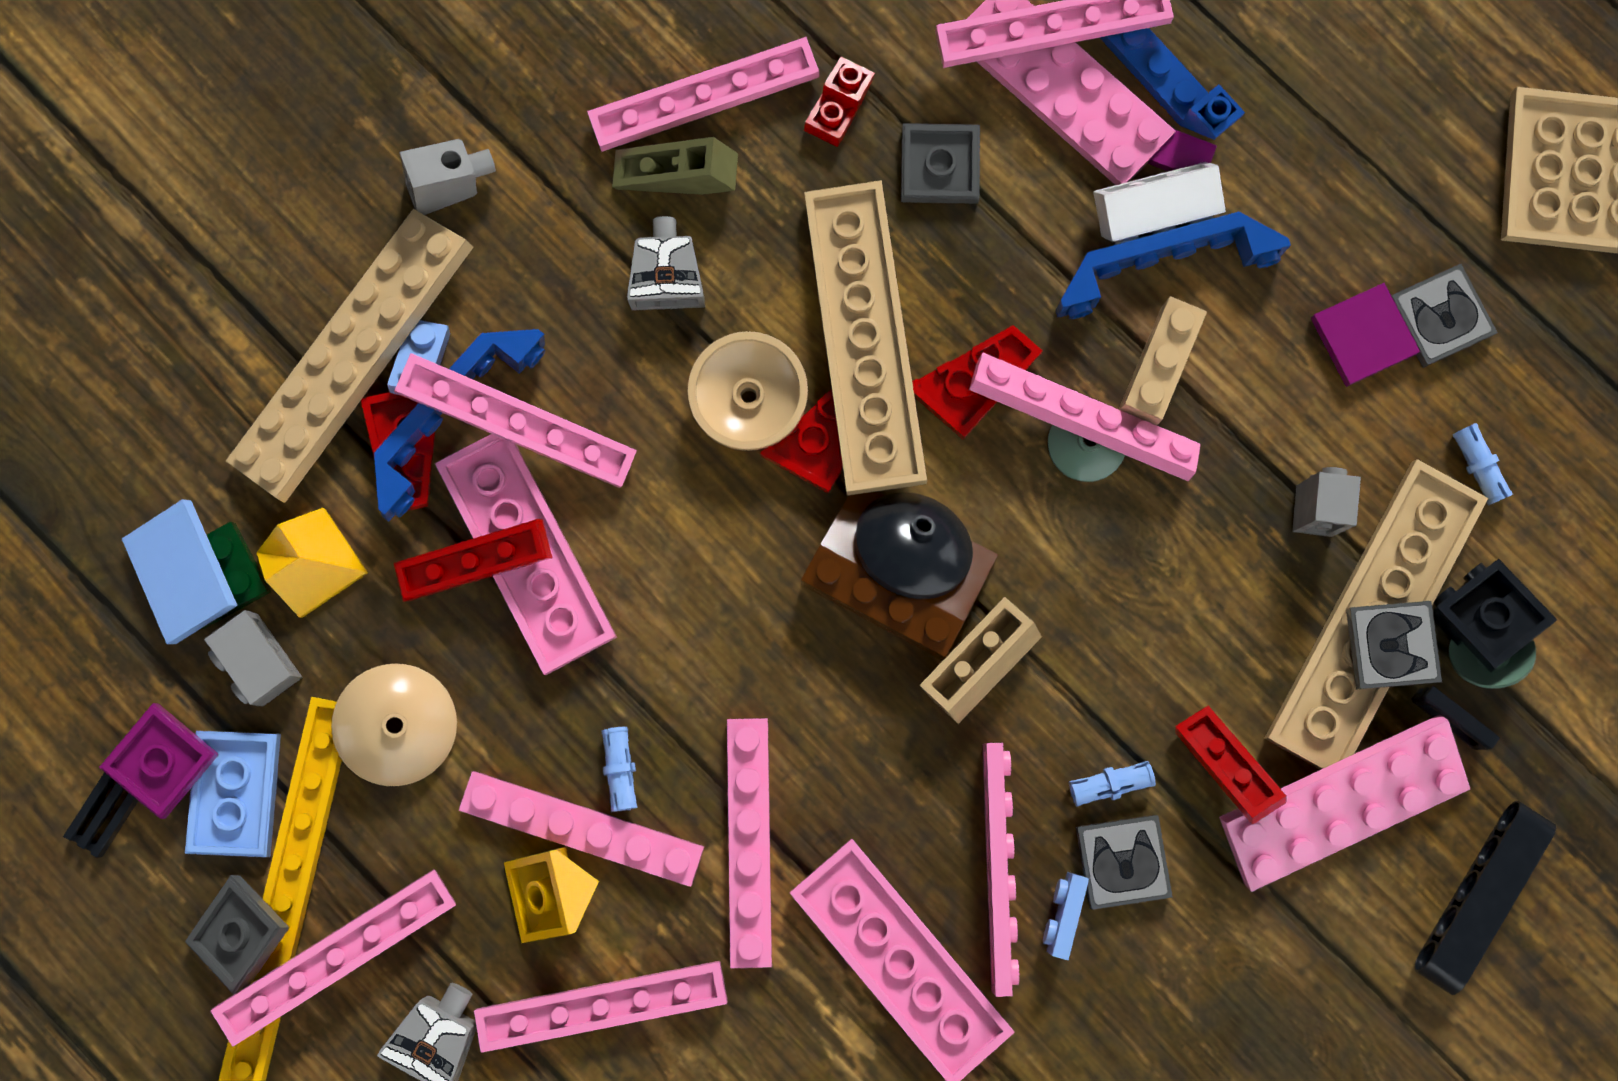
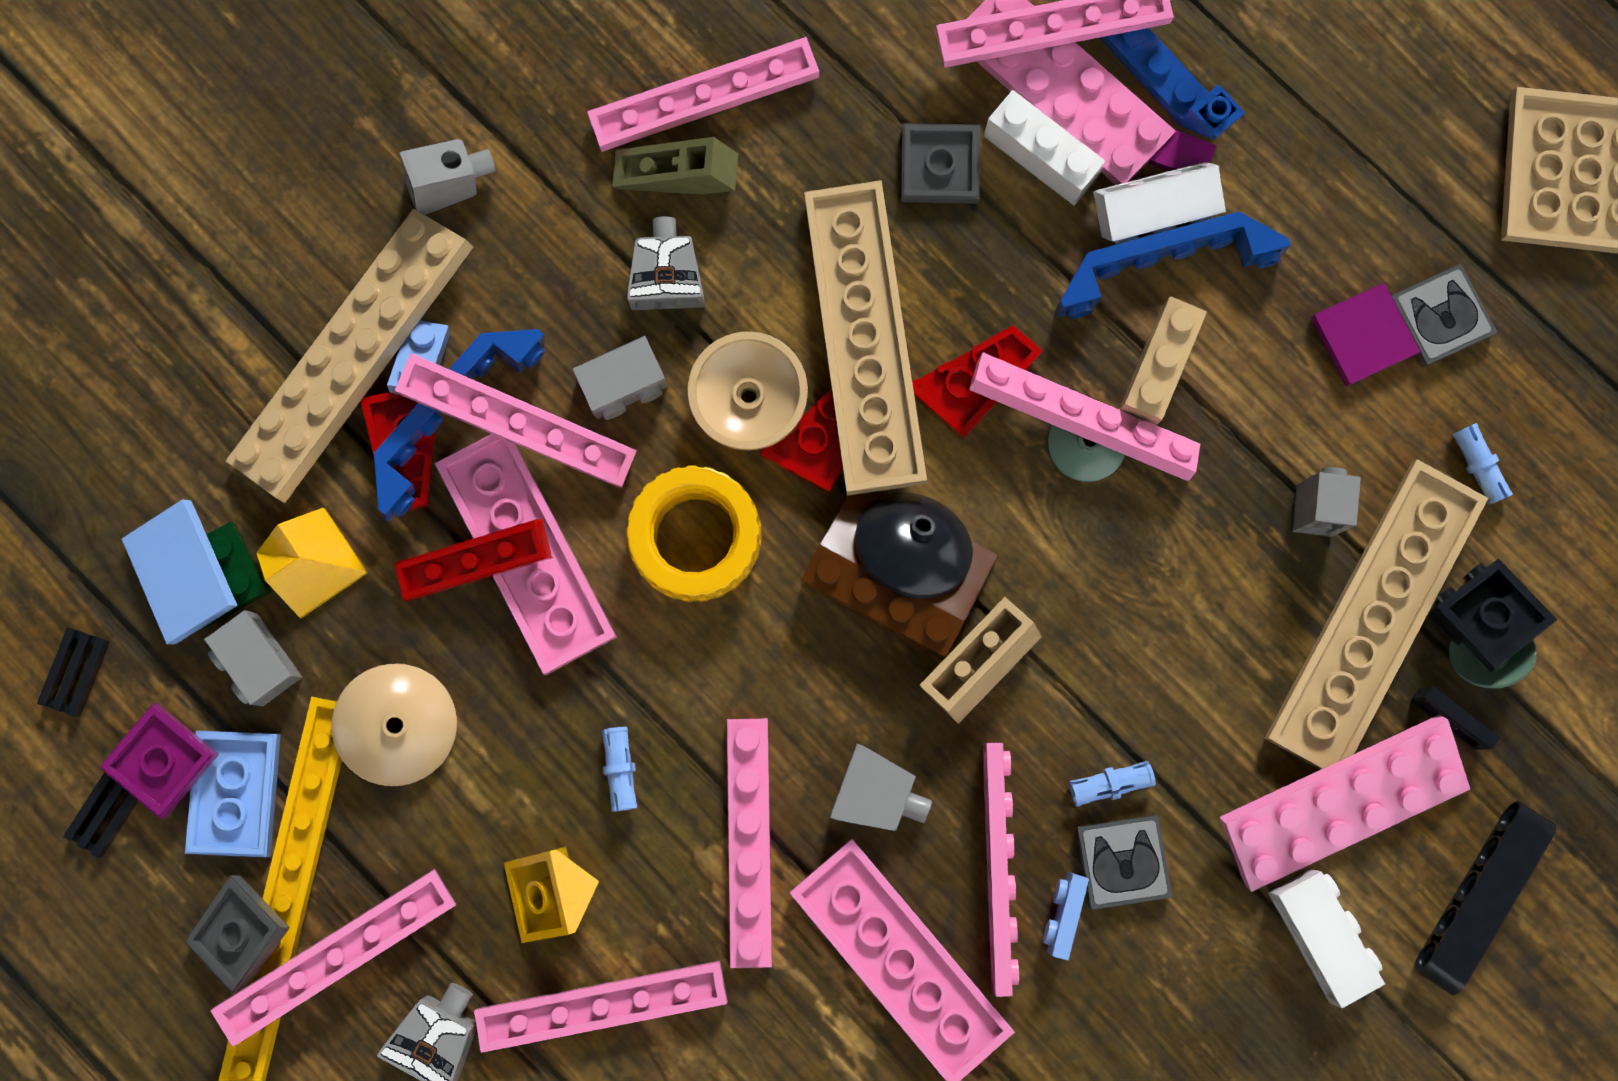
(59, 666): none -> black tile
(581, 828): bright pink plate -> none
(621, 379): none -> light grey brick
(685, 485): none -> yellow tyre
(839, 101): red slope -> none
(877, 793): none -> light grey torso
(1043, 147): none -> white brick
(1230, 765): red plate -> none
(1327, 937): none -> white brick
(1393, 645): tile -> none

